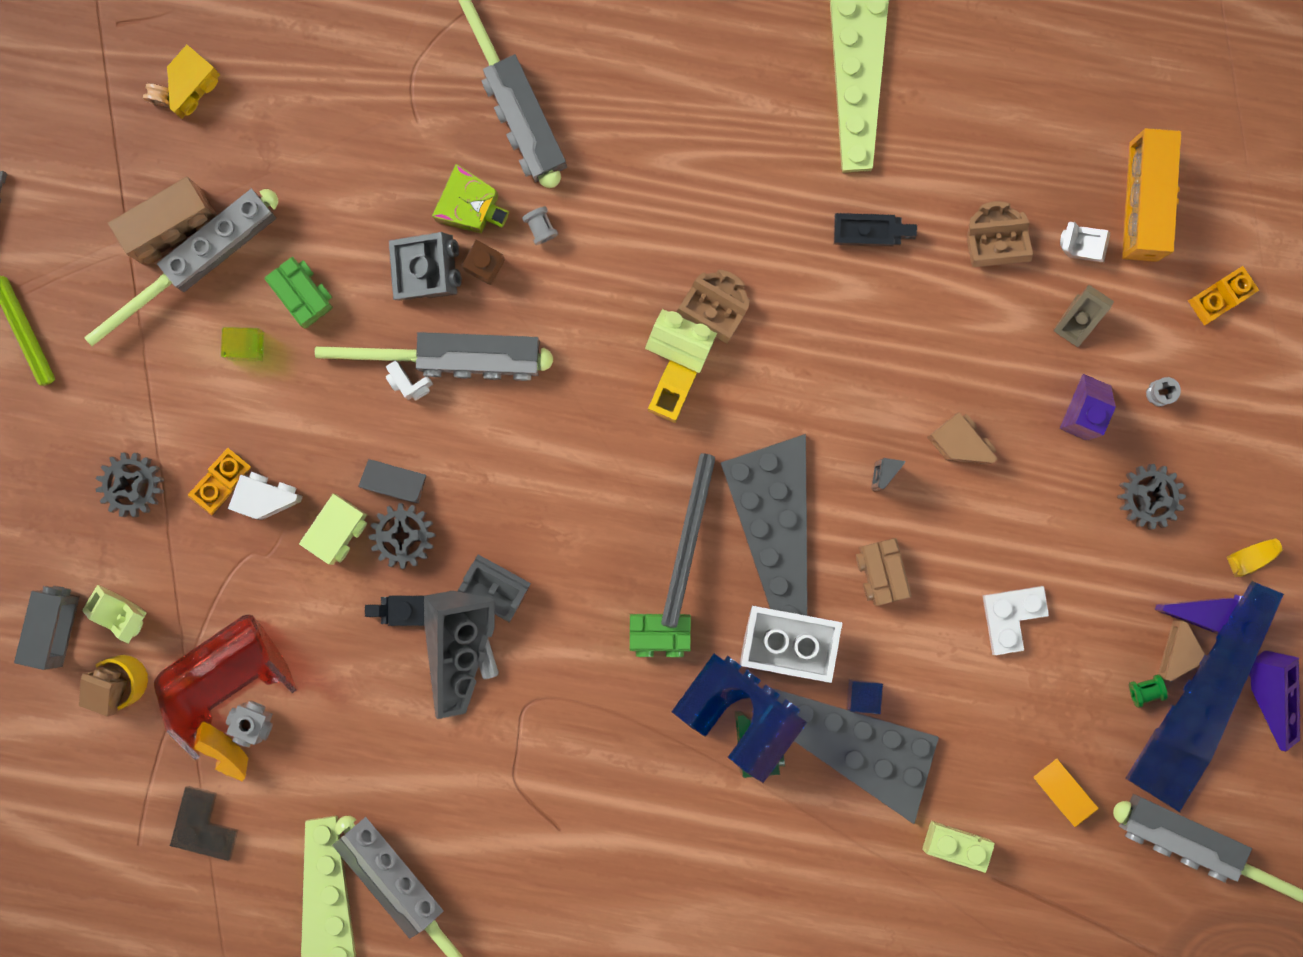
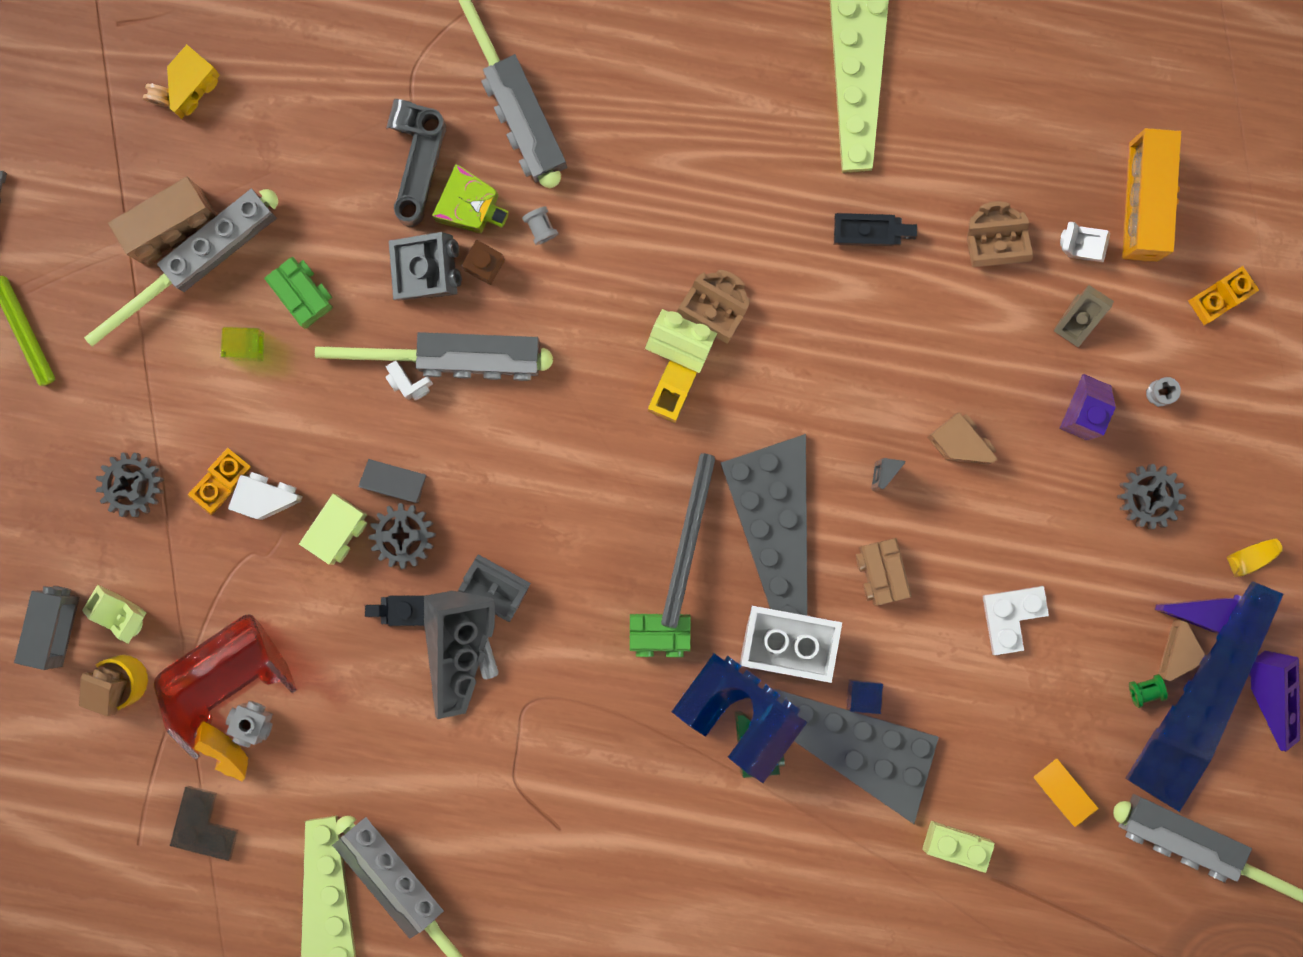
(422, 157): none -> dark grey piece

